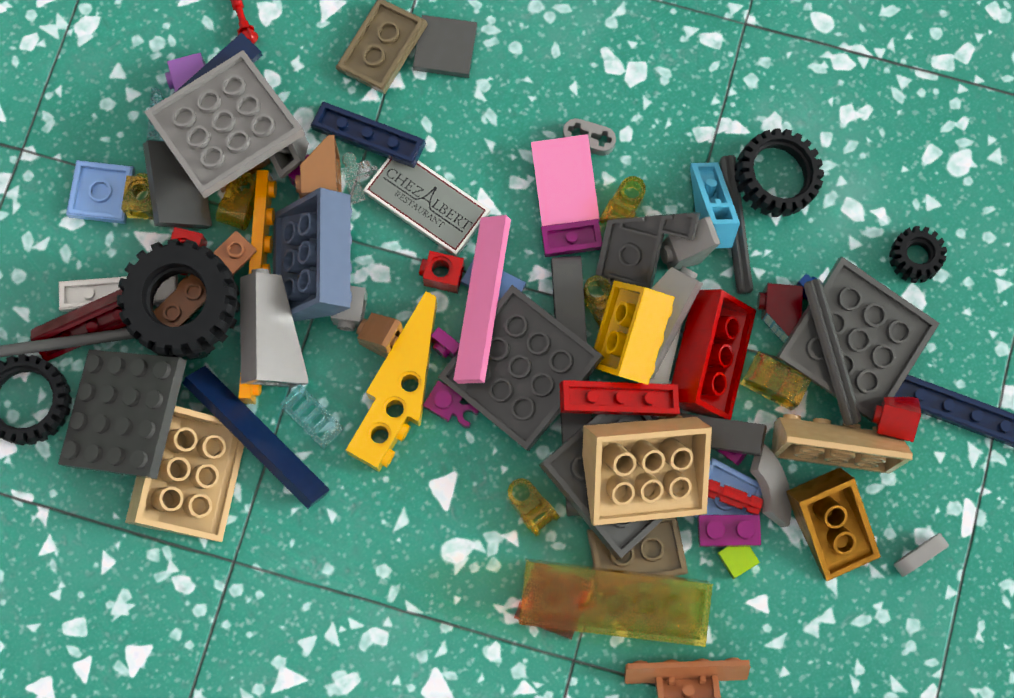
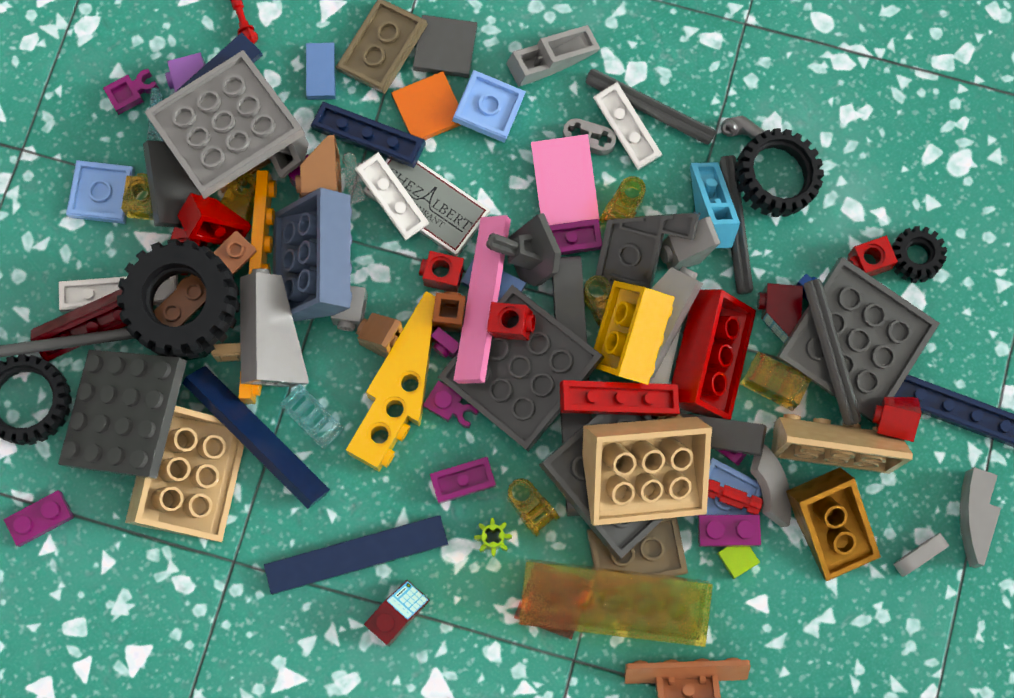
(38, 518): none -> magenta plate
(126, 93): none -> magenta plate
(210, 220): none -> red slope
(227, 352): none -> tan tile
(320, 71): none -> medium blue tile
(355, 555): none -> dark blue tile
(391, 196): none -> white tile
(396, 612): none -> slope
(427, 106): none -> orange tile
(449, 311): none -> dark orange brick
(463, 480): none -> magenta plate
(488, 106): none -> light blue tile
(493, 546): none -> lime gear
(502, 312): none -> red brick
(530, 250): none -> dark grey piece
(552, 55): none -> light grey slope
(627, 126): none -> white tile
(654, 108): none -> dark grey axle
(740, 125): none -> flat silver arm
(880, 250): none -> red brick
(977, 515): none -> light grey slope

